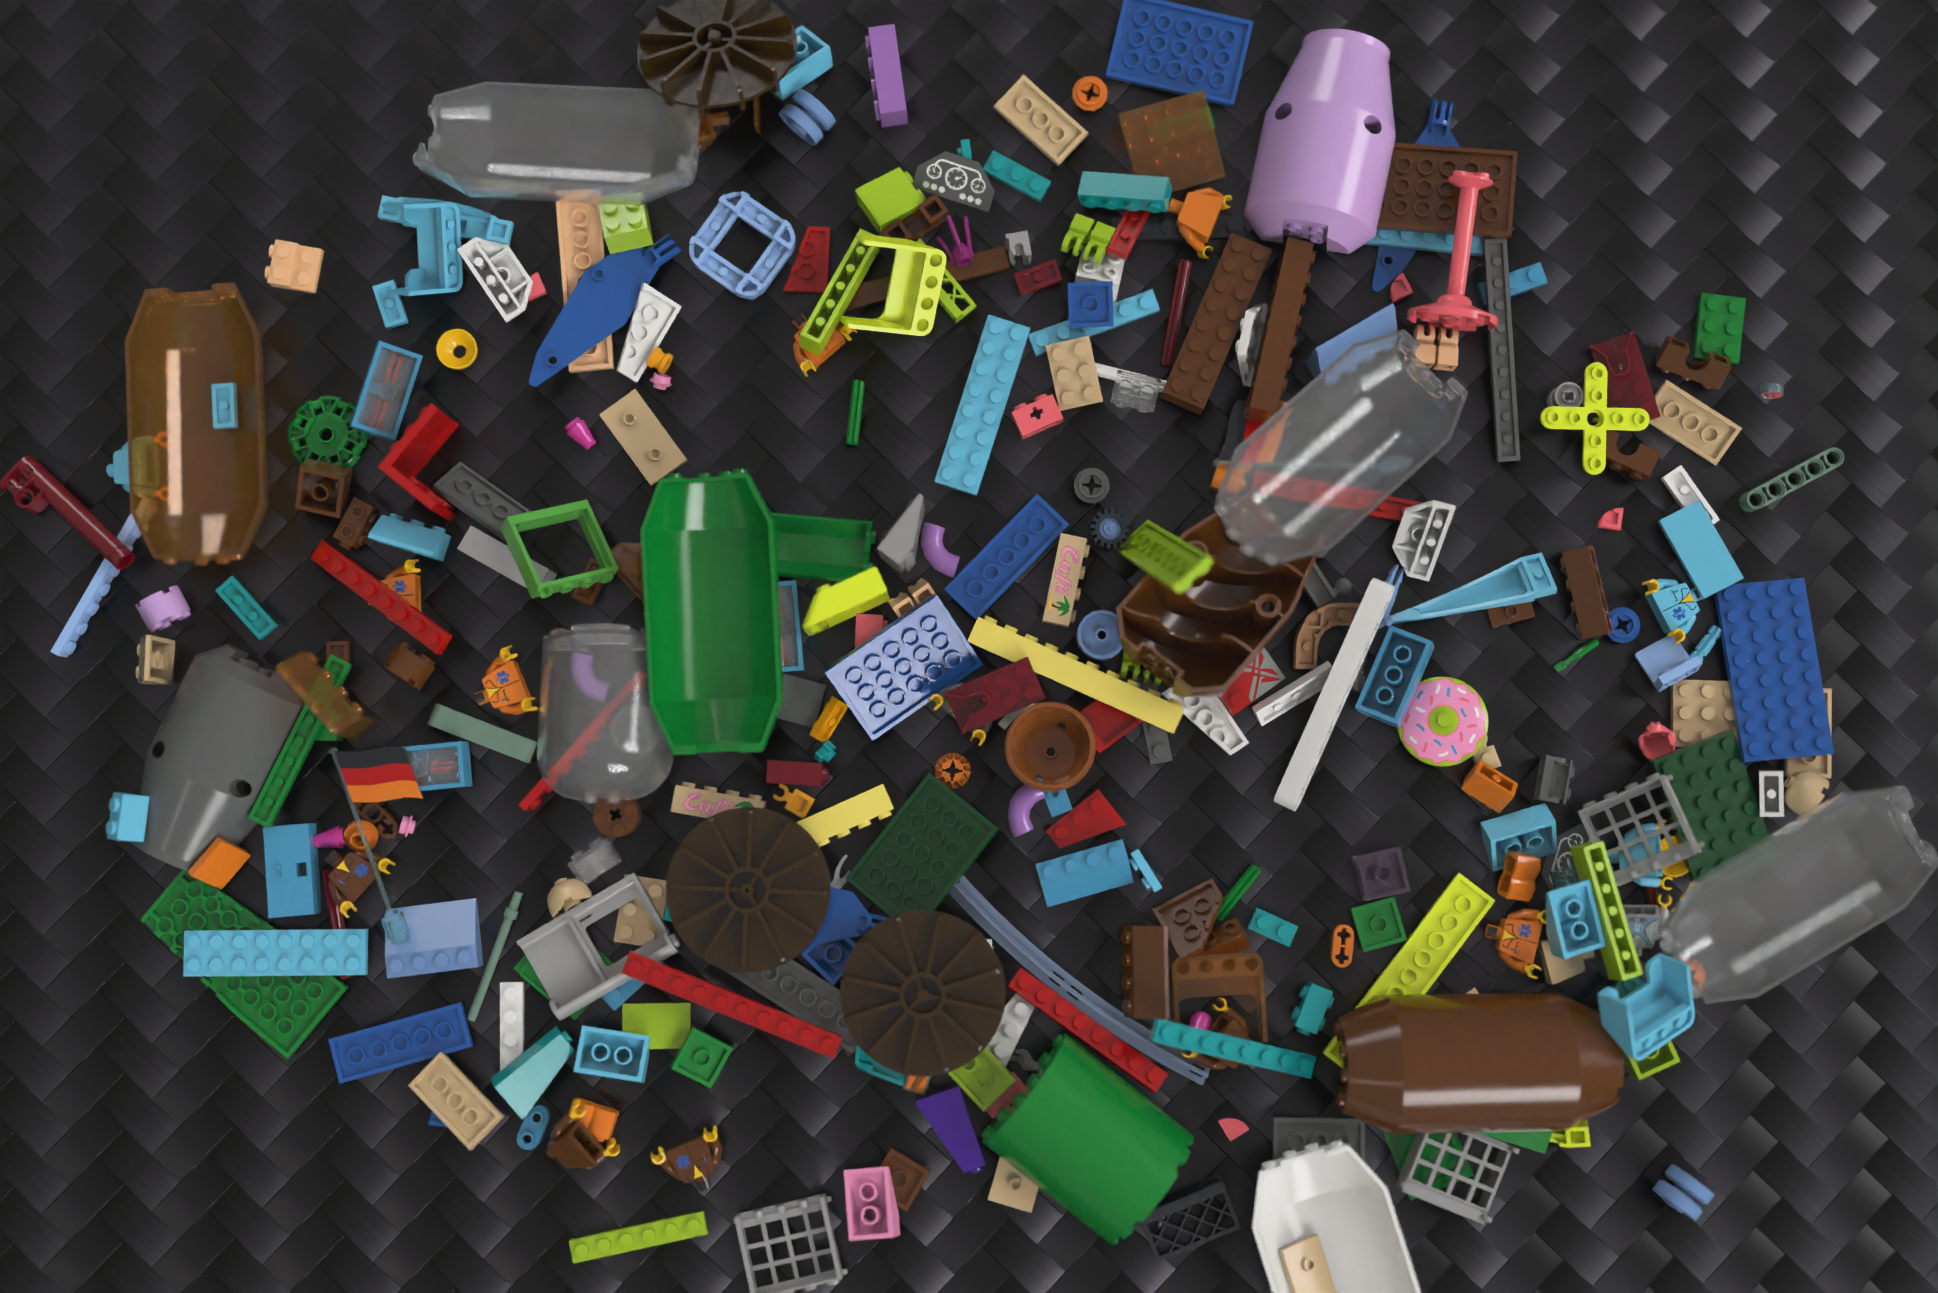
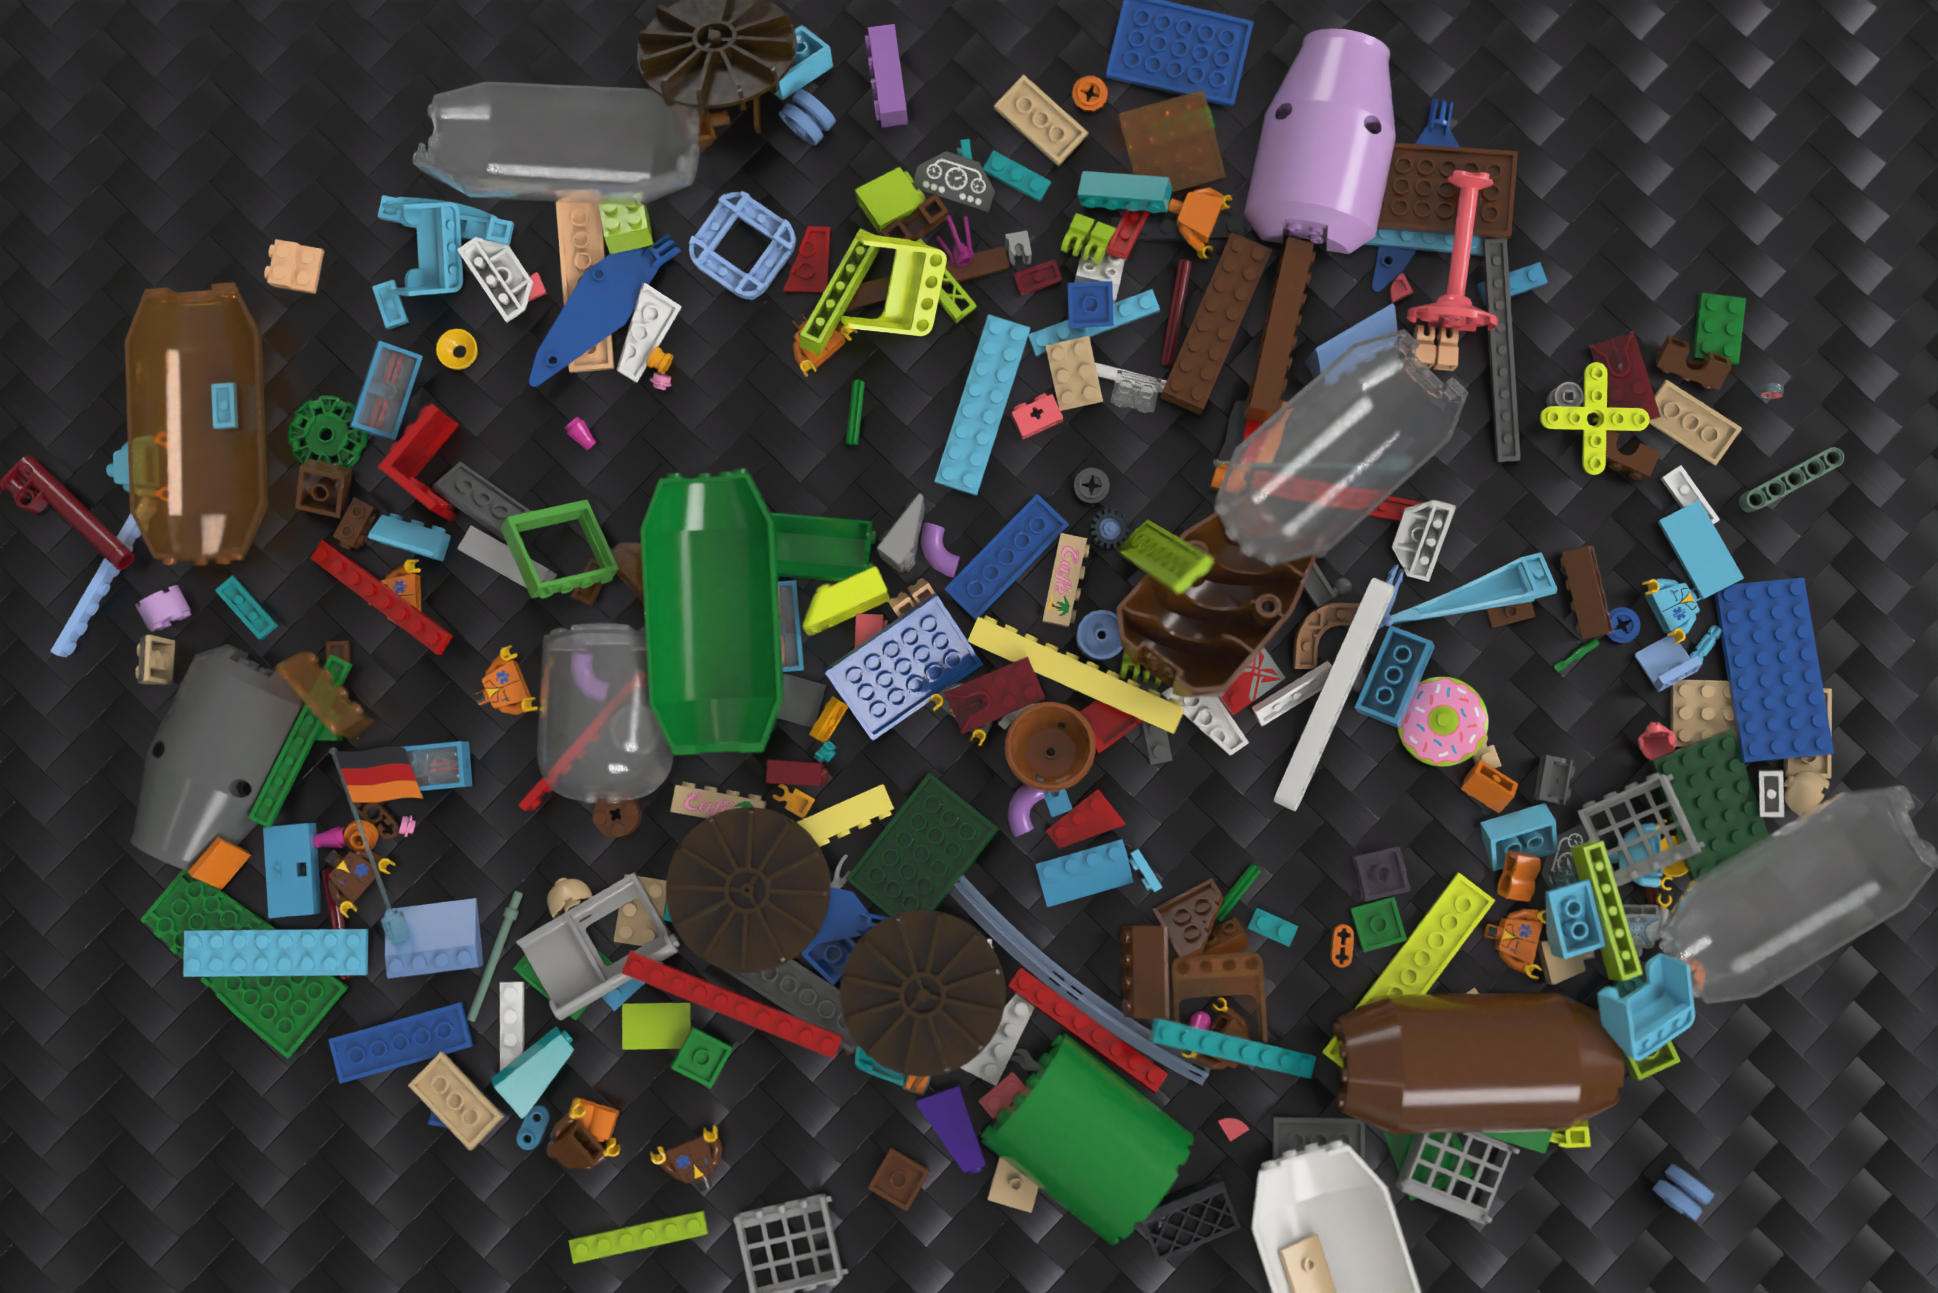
(127, 817): medium azure slope -> none
(409, 666): reddish brown brick -> none
(482, 733): sand green beam -> none
(595, 861): clear brick -> none
(612, 1054): medium azure slope -> none
(643, 437): tan plate -> none
(871, 1204): bright pink slope -> none
(960, 763): orange gear -> none
(983, 1079): lime tile -> none
(1248, 344): white wing -> none
(1311, 1010): teal brick -> none
(1611, 520): coral tile -> none

